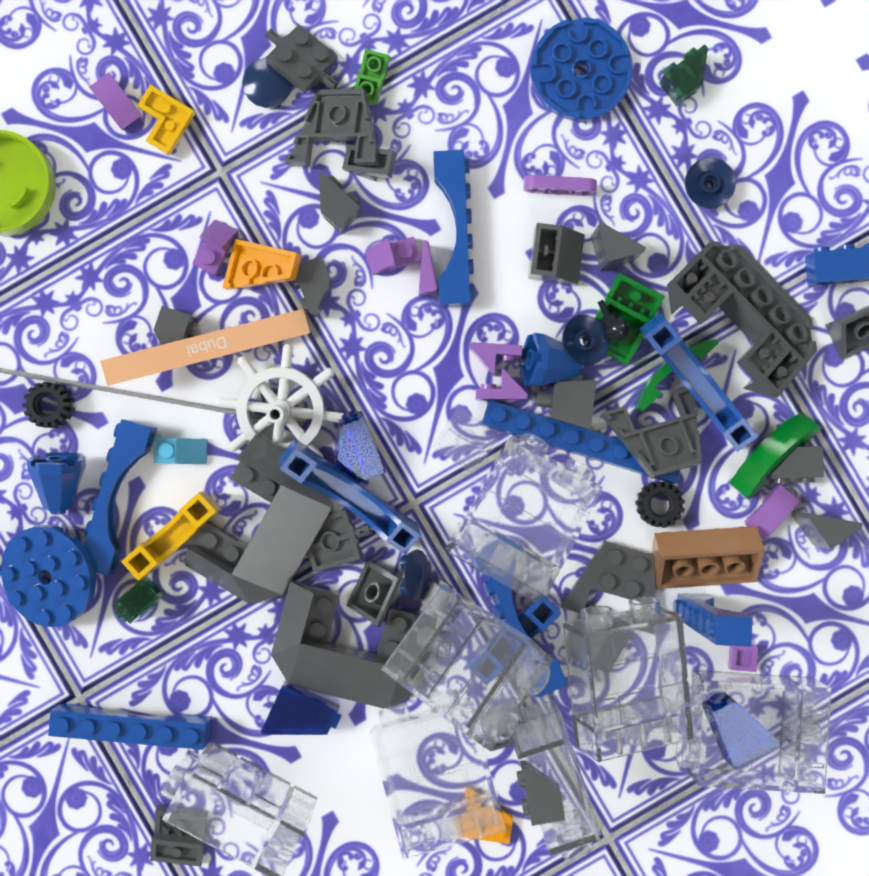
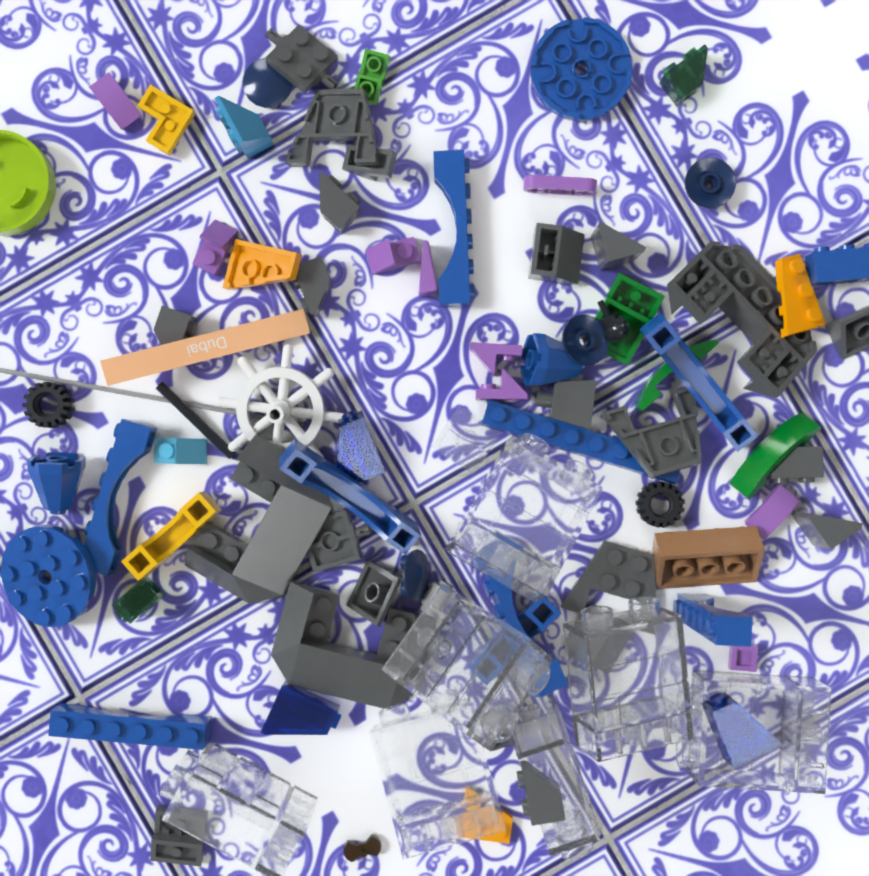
(190, 415): none -> black bar
(243, 127): none -> dark azure slope
(371, 846): none -> dark brown piece
(799, 302): none -> light orange wing

